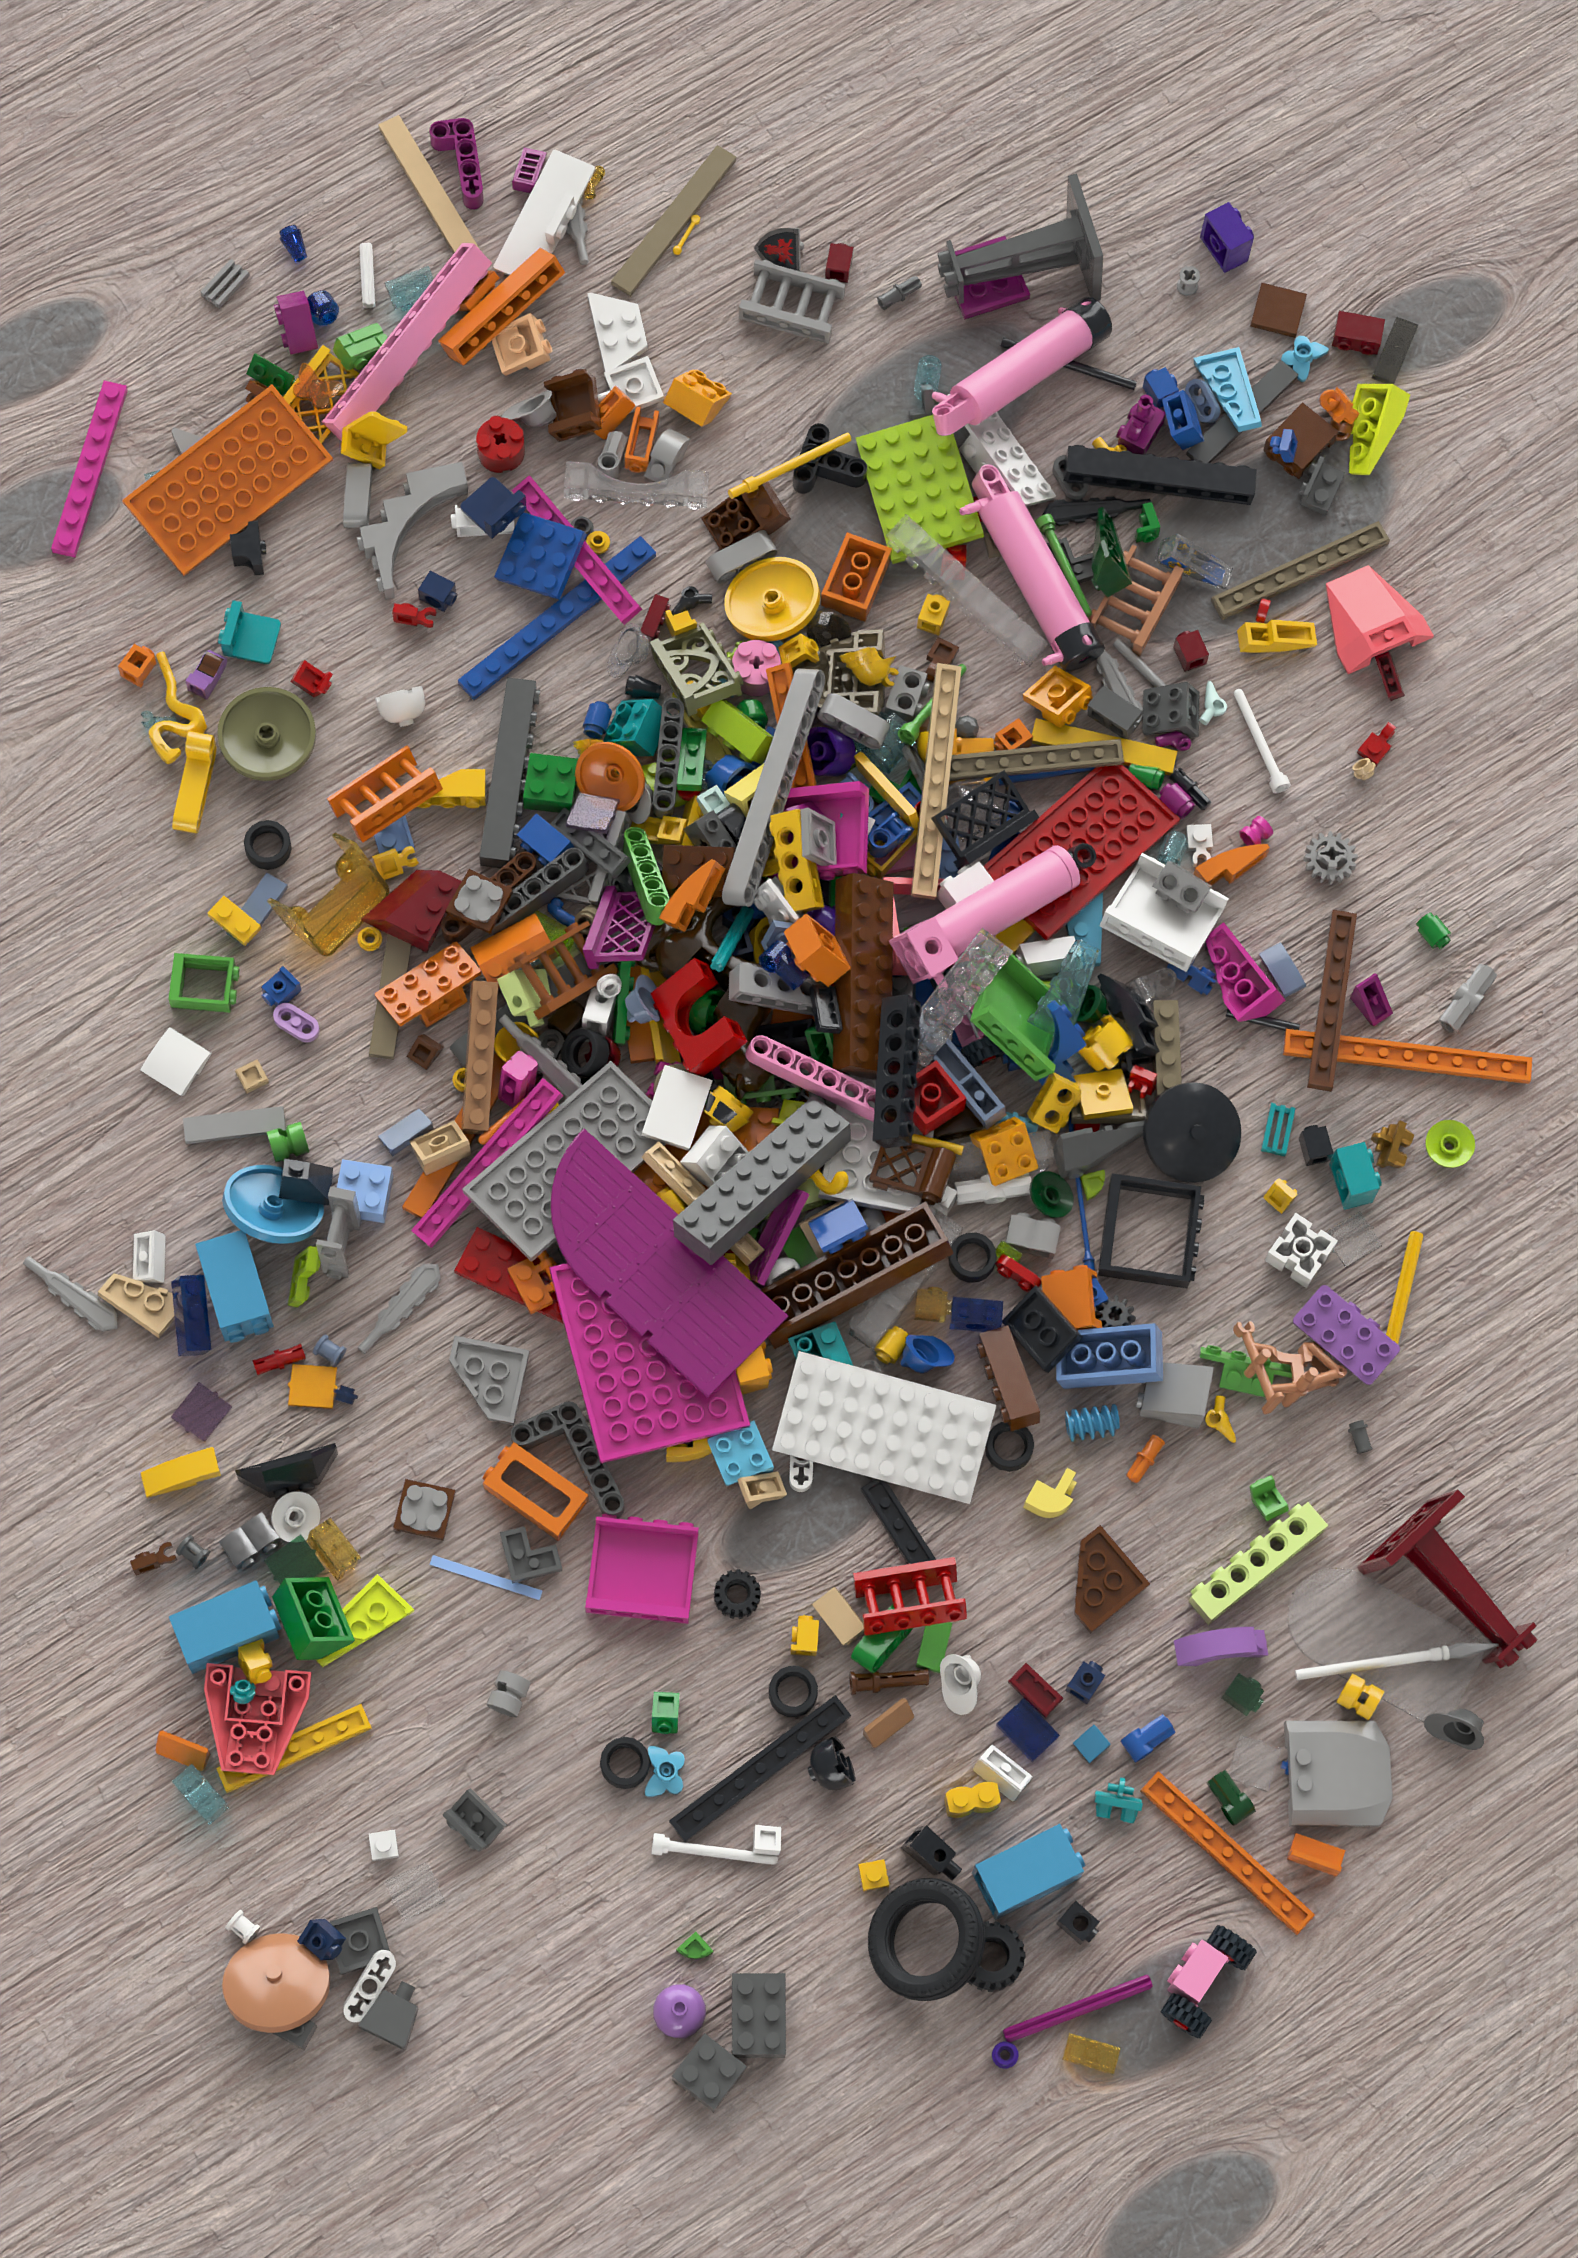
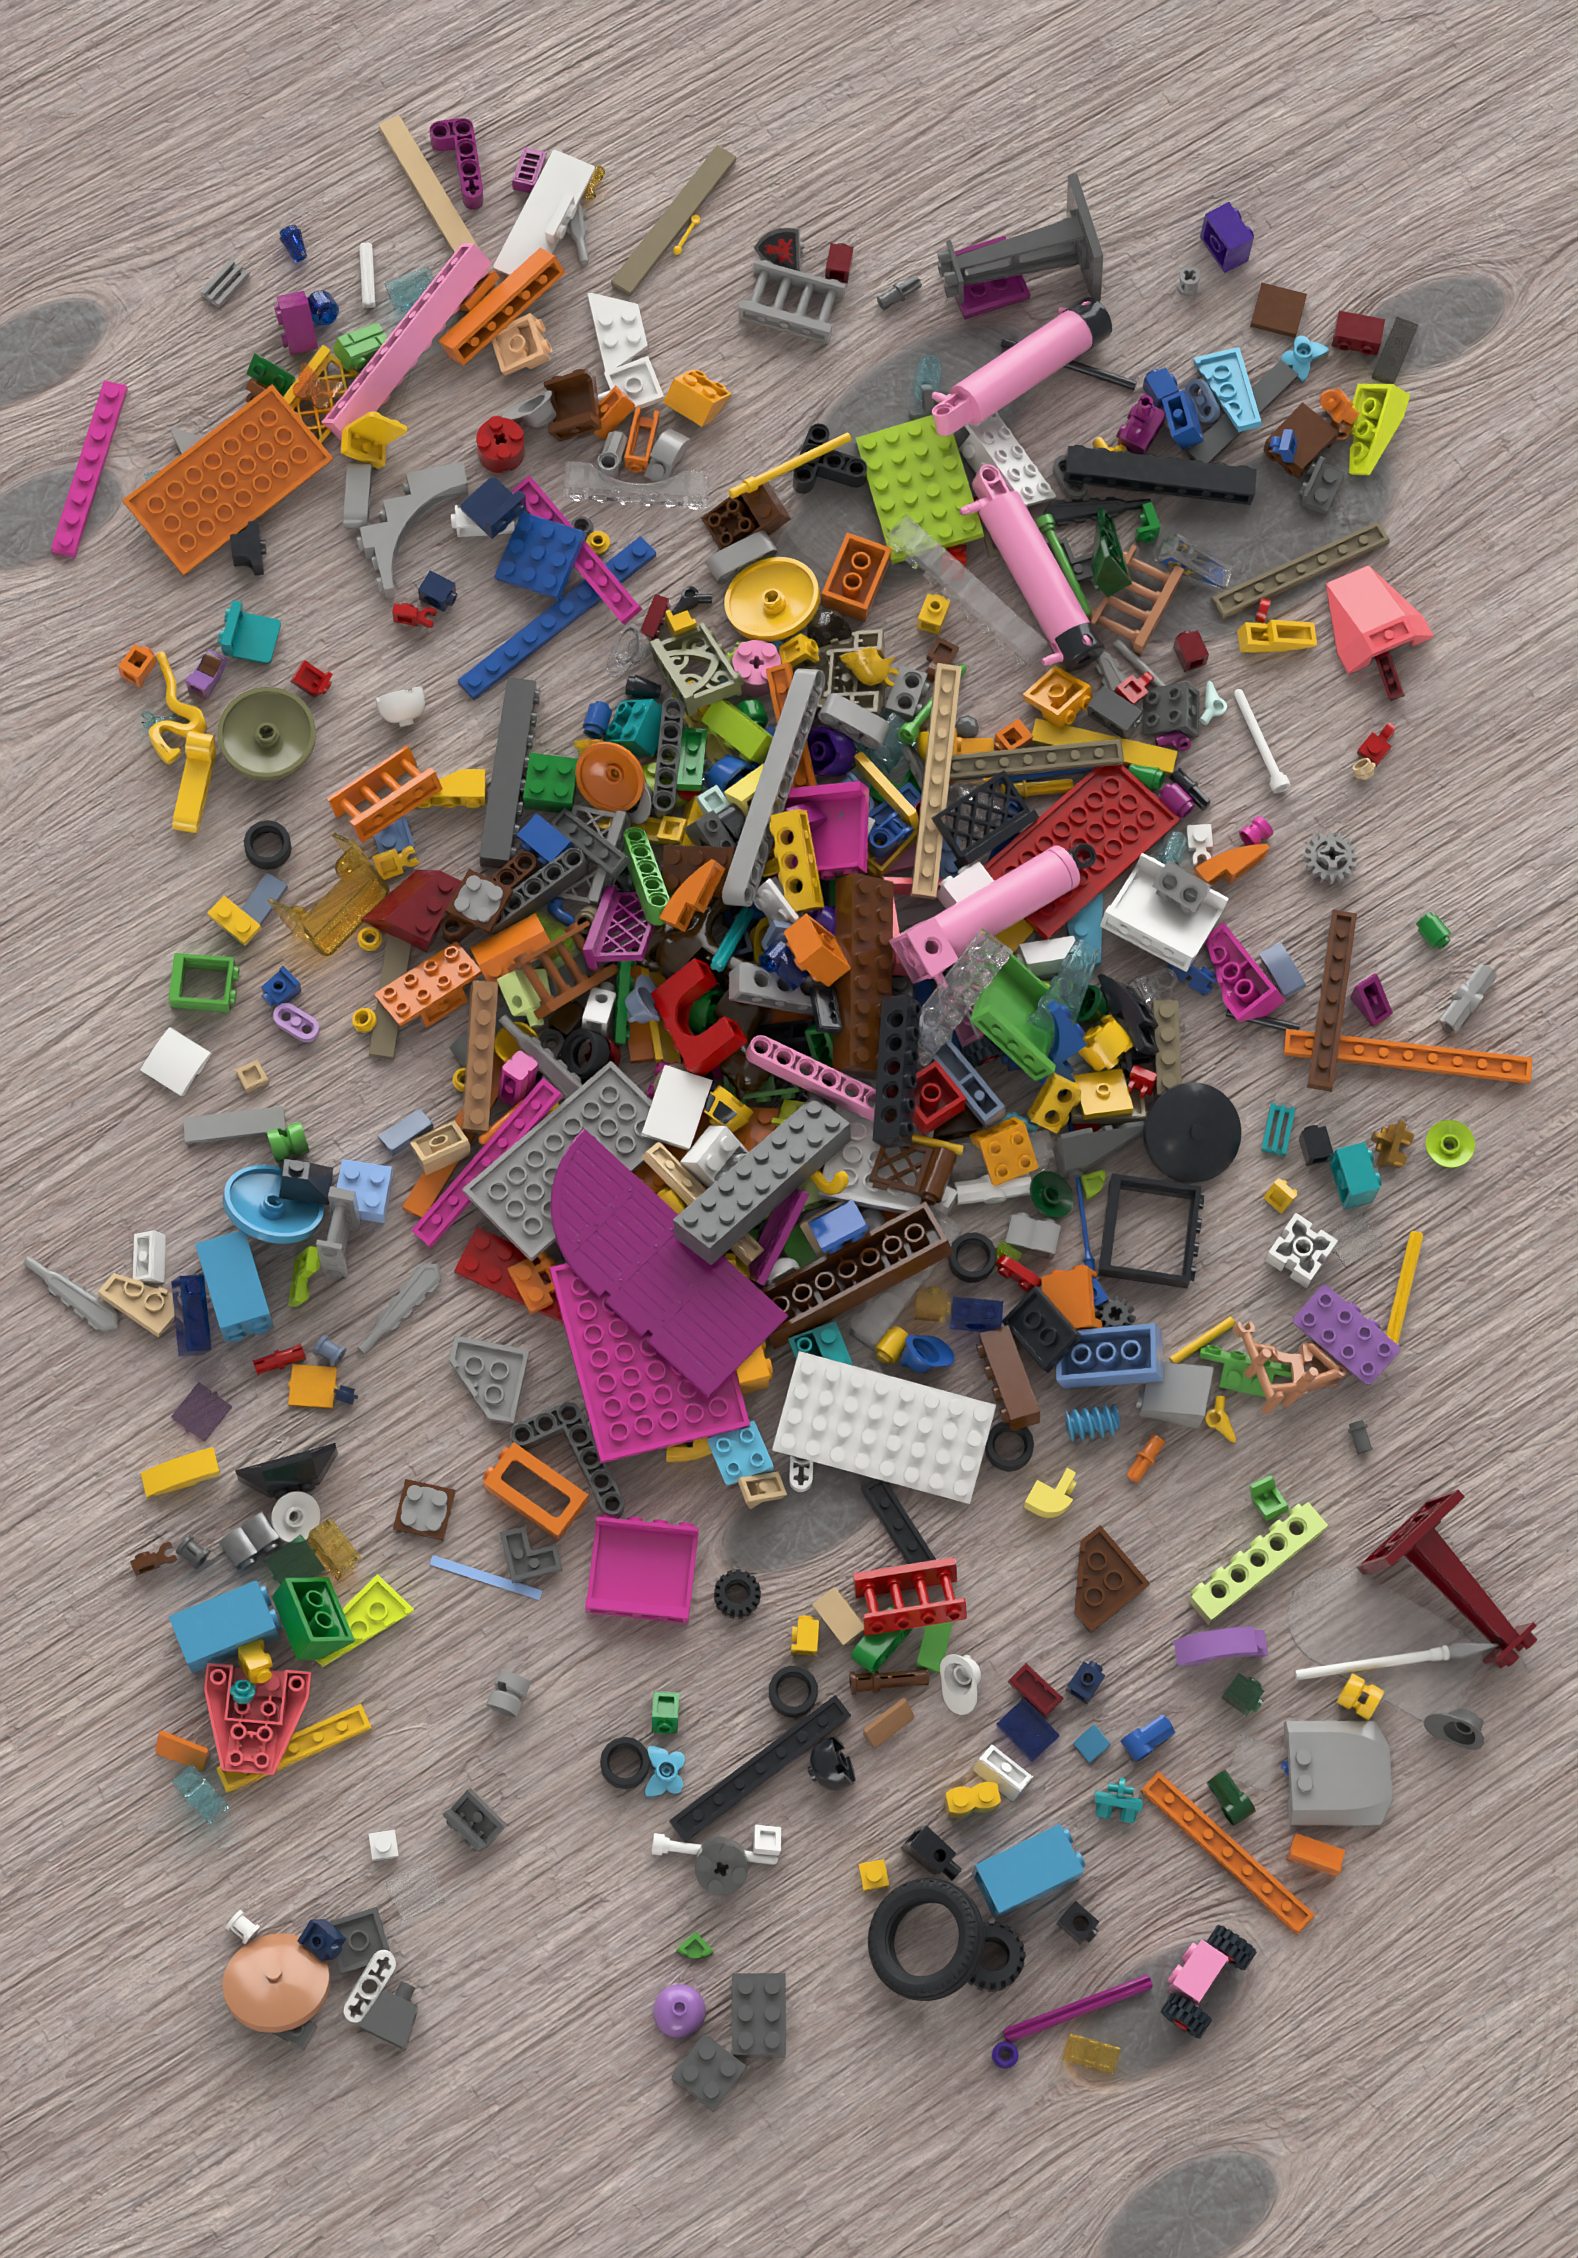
(362, 1014): none -> yellow plate
(424, 1051): reddish brown slope -> none
(592, 813): clear purple piece -> none
(609, 985): white plate -> none
(717, 1880): none -> dark grey brick
(818, 838): light grey tile -> none
(1041, 788): none -> yellow axle
(1134, 689): none -> plate
(1202, 1340): none -> yellow bar

